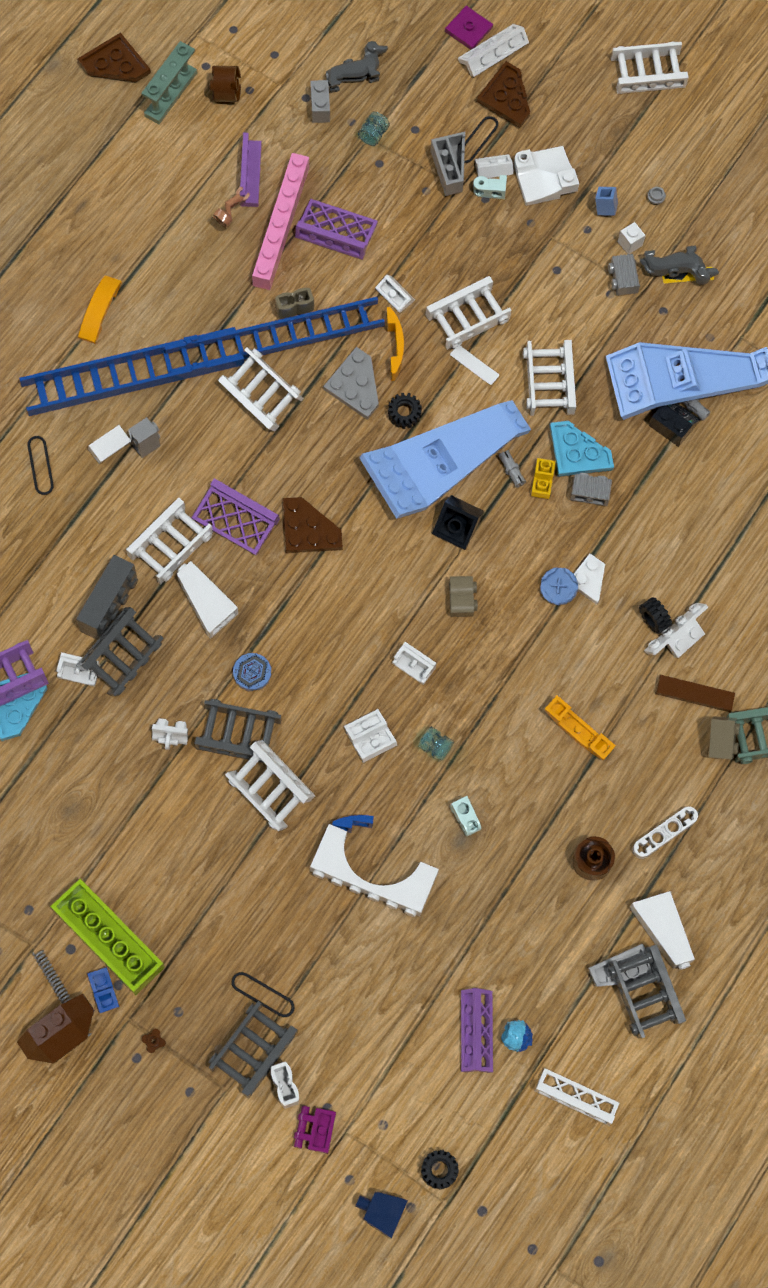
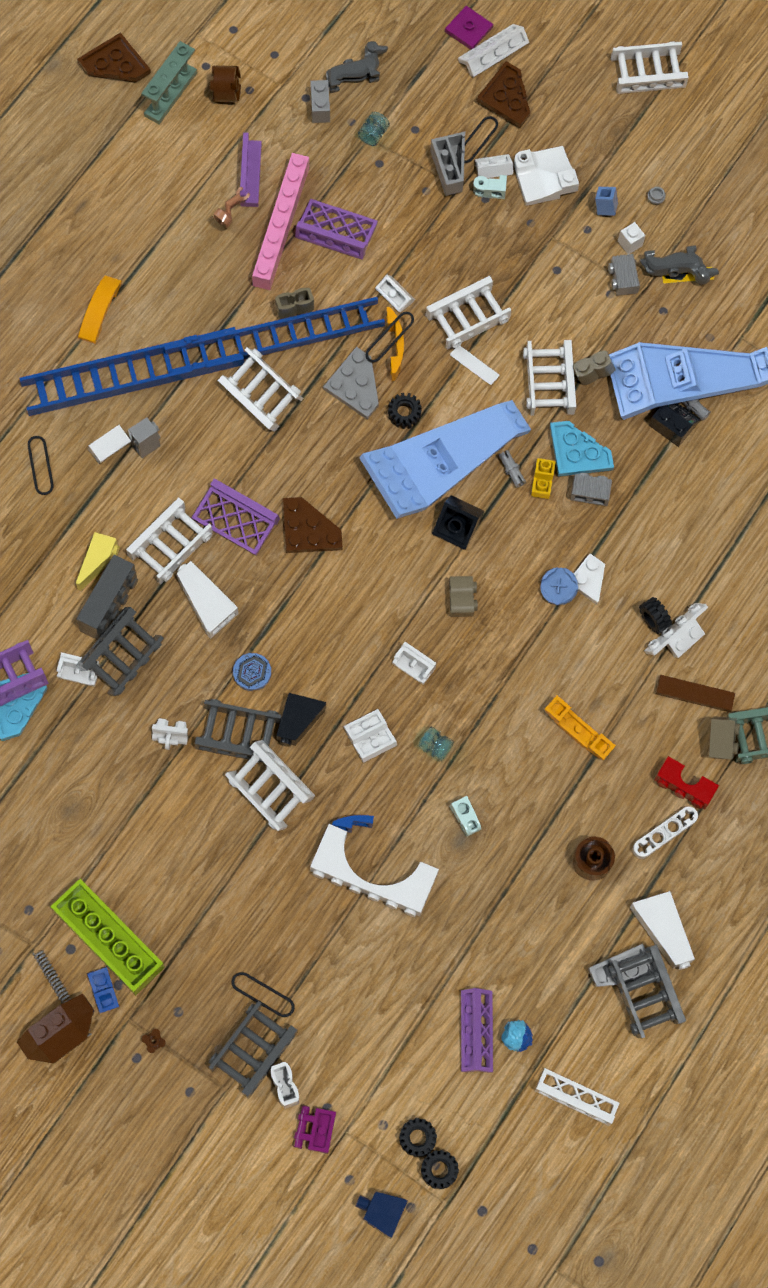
(97, 558): none -> light yellow slope
(298, 718): none -> black slope
(408, 1146): none -> black tyre
(412, 321): none -> black piece
(592, 368): none -> dark tan brick
(699, 793): none -> red arch

